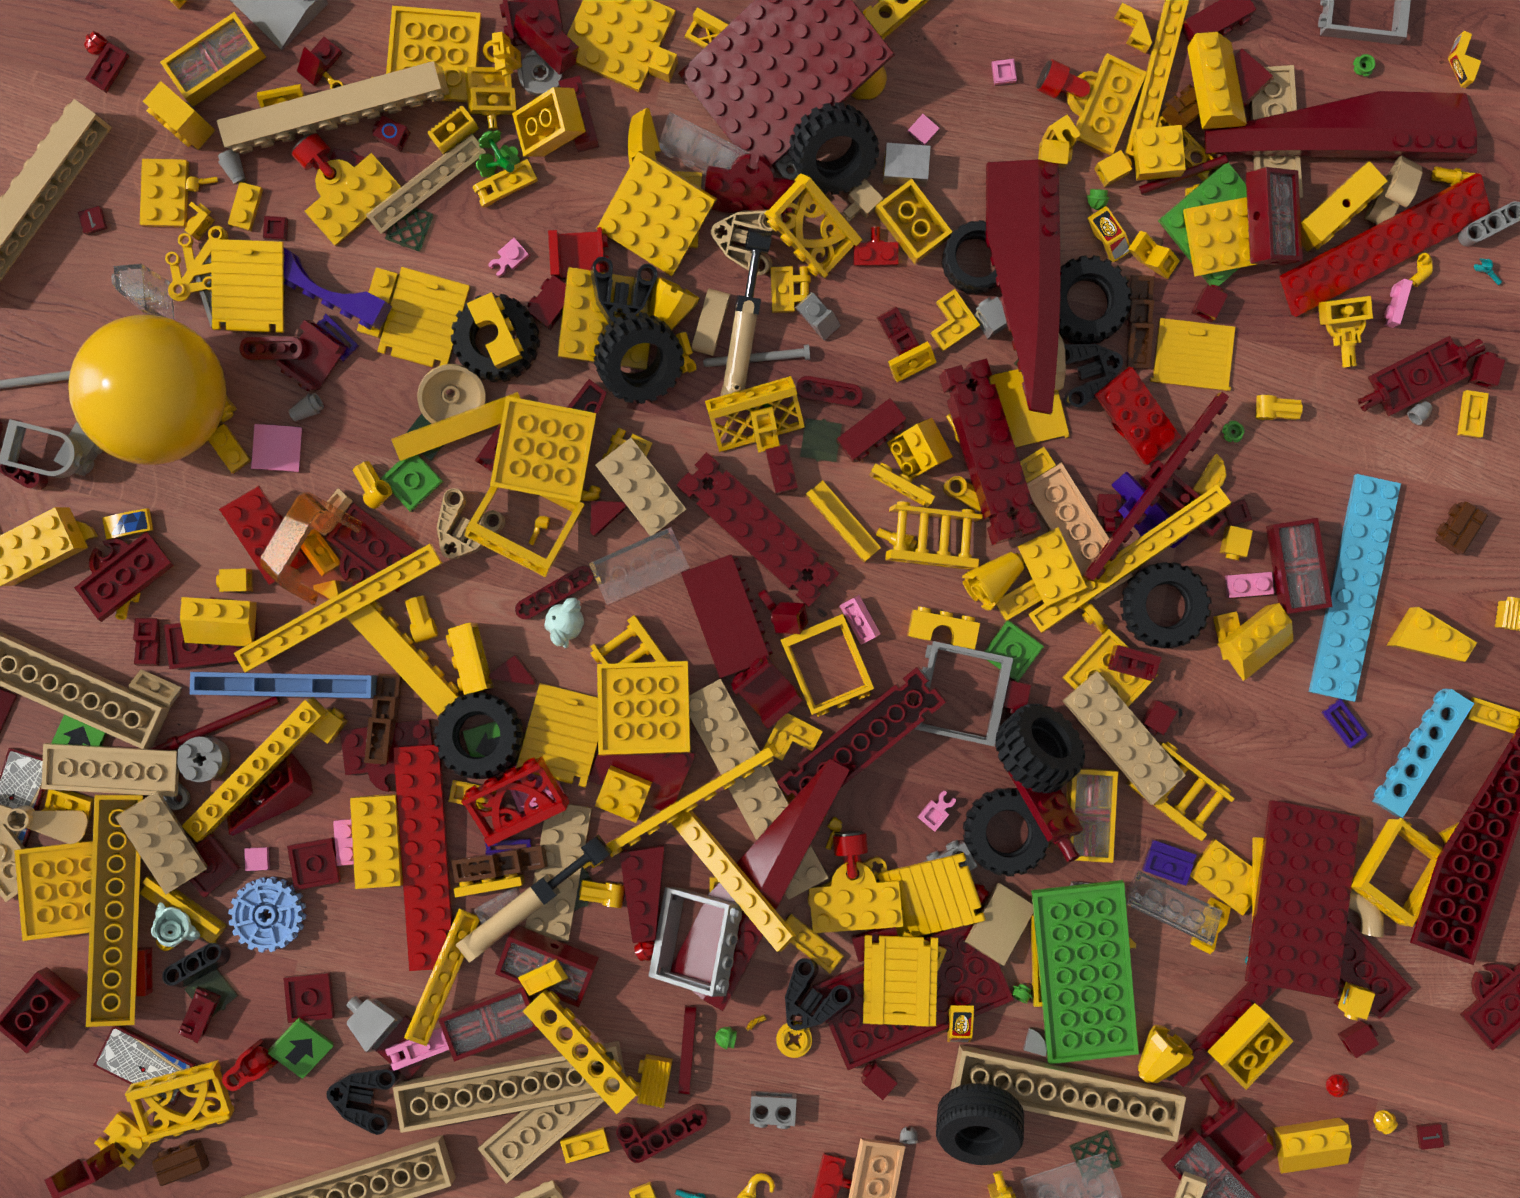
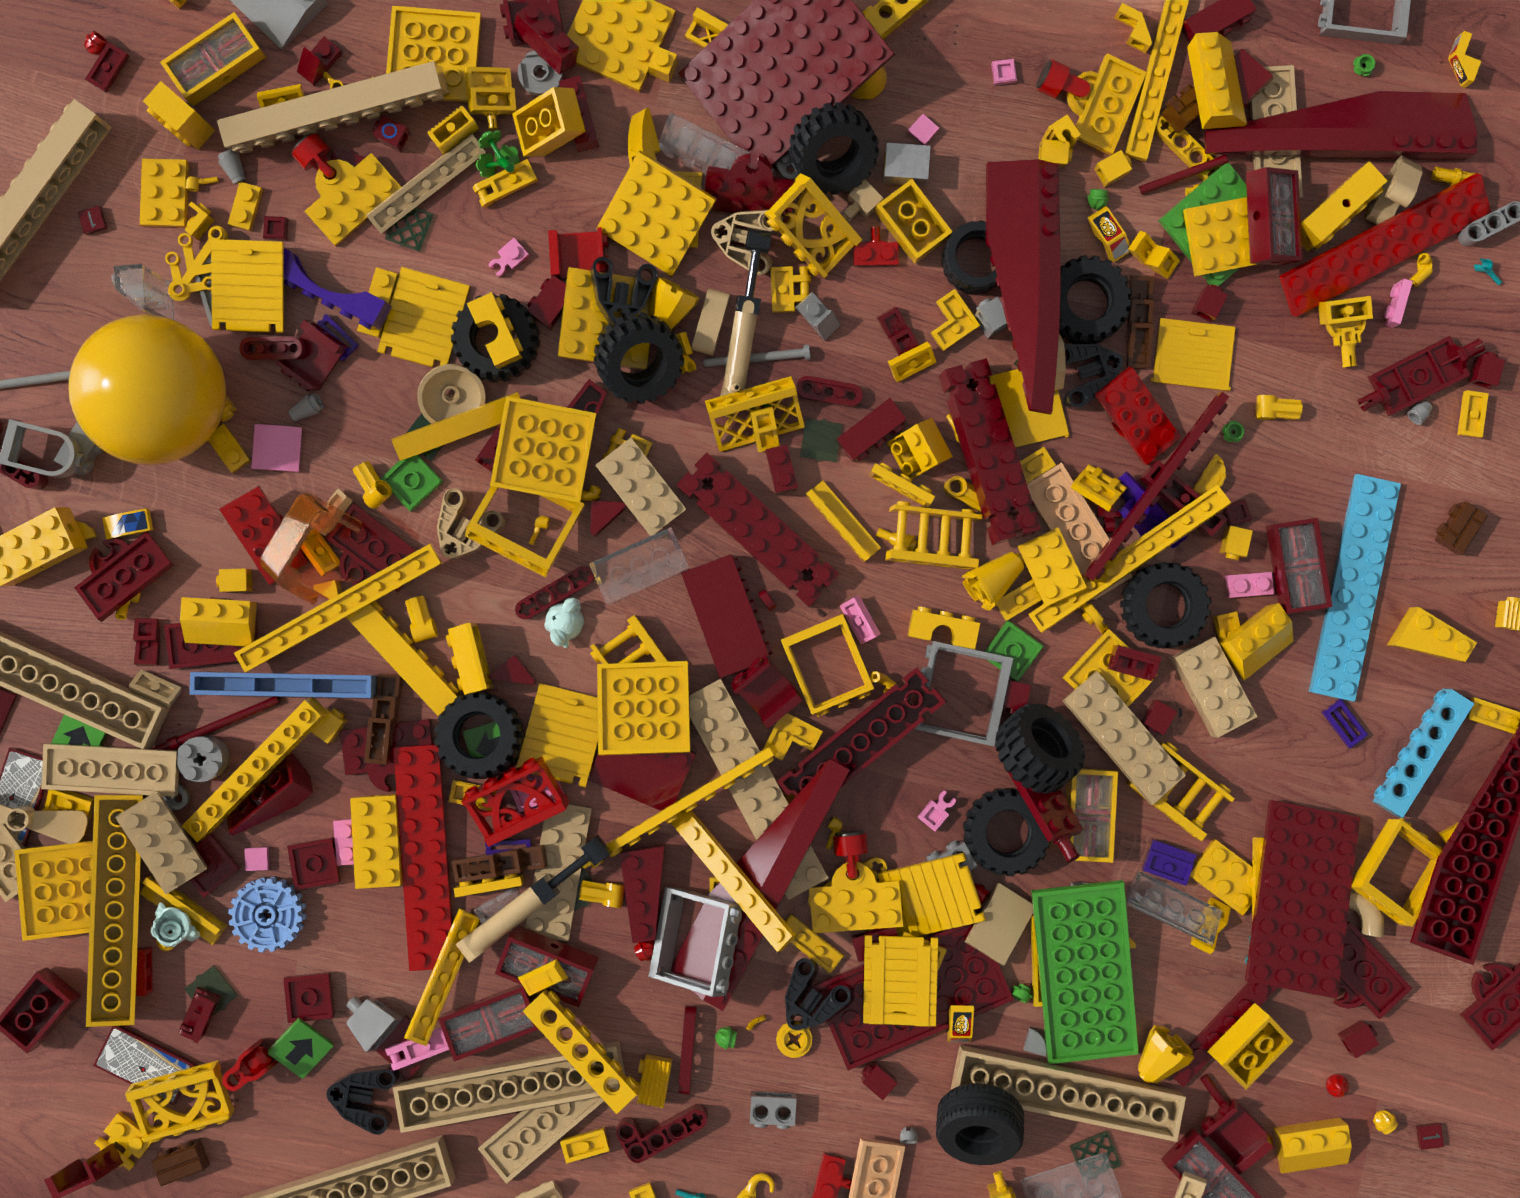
(186, 969): black beam -> none
(503, 54): yellow piece -> none
(623, 794): yellow plate -> none
(789, 618): dark red brick -> none
(882, 679): none -> yellow arm
(1098, 487): none -> yellow plate
(1158, 152): yellow brick -> none
(1213, 687): none -> tan brick
(1356, 1001): yellow brick -> none

